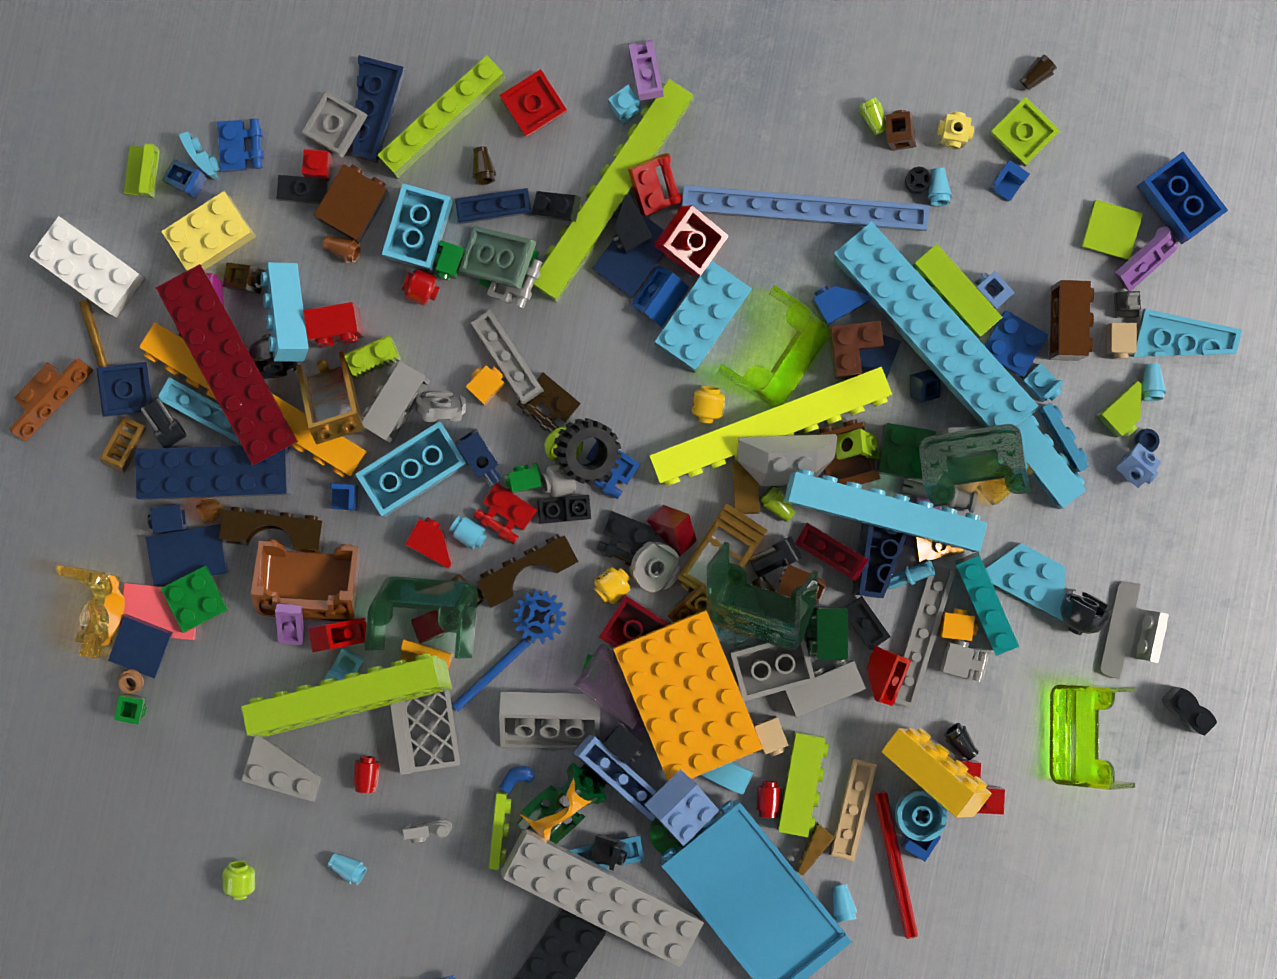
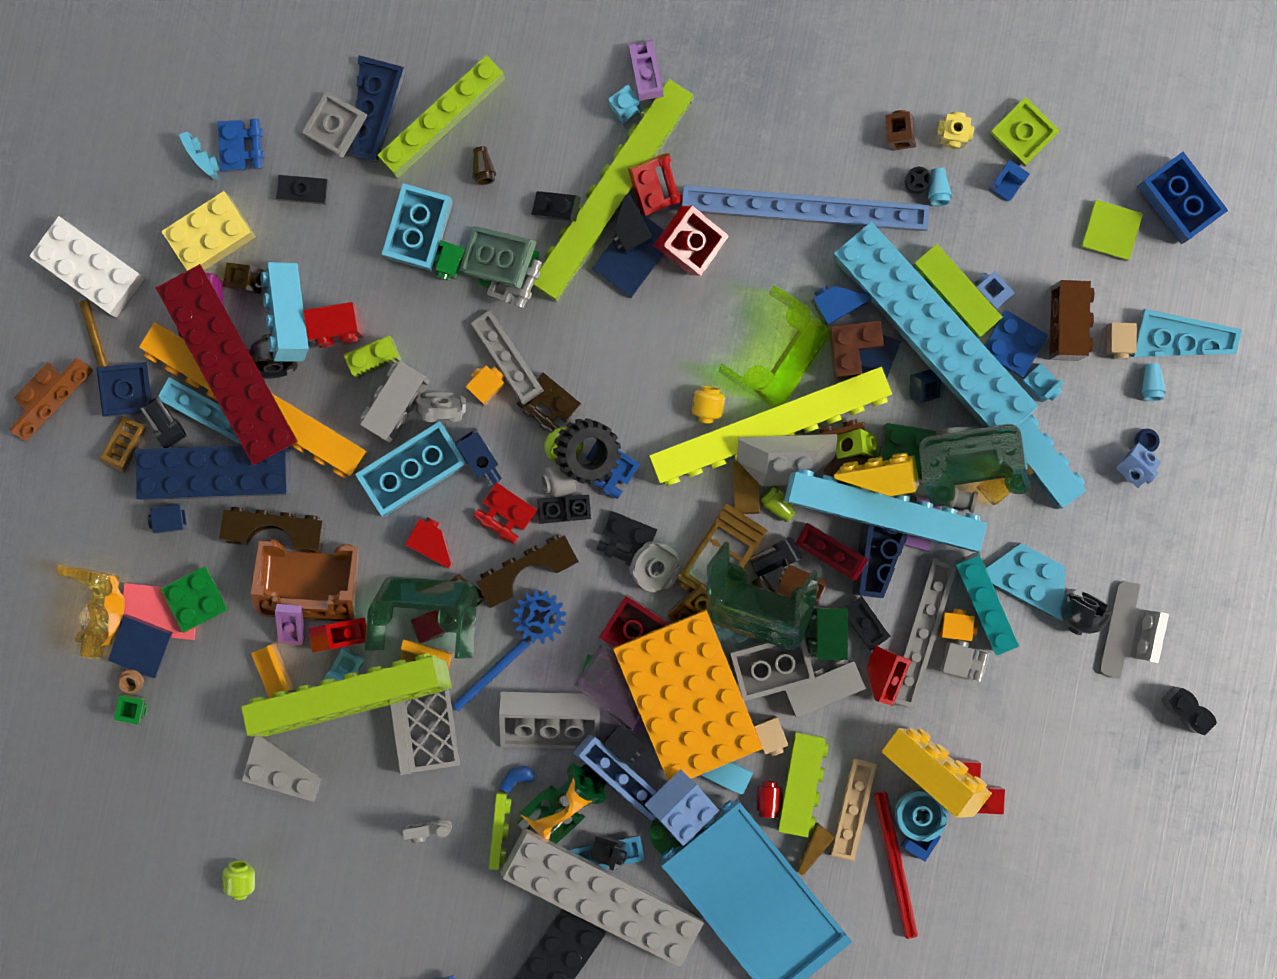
(141, 170): lime panel -> none
(185, 178): blue slope -> none
(185, 551): dark blue tile -> none
(209, 509): clear orange plate -> none
(272, 670): none -> light orange panel
(317, 164): red brick -> none
(330, 401): door -> none
(344, 496): blue panel -> none
(345, 249): dark orange cone -> none
(348, 868): medium azure cone -> none
(352, 202): reddish brown brick -> none
(366, 774): red brick -> none
(420, 287): red head -> none
(467, 532): medium azure brick -> none
(493, 206): dark blue tile -> none
(523, 478): green brick -> none
(533, 103): red plate -> none
(612, 585): yellow head -> none
(660, 295): blue panel -> none
(674, 528): dark red slope -> none
(703, 316): medium azure brick -> none
(843, 904): medium azure cone -> none
(873, 115): lime cone -> none
(885, 477): none -> yellow slope
(912, 574): medium azure axle -> none
(930, 550): plate -> none
(961, 740): black cone -> none
(1038, 72): dark brown cone -> none
(1064, 437): dark azure plate -> none
(1076, 736): clear neon green windscreen -> none
(1123, 412): lime slope -> none
(1127, 304): pearl dark grey piece -> none
(1147, 259): medium lavender plate -> none

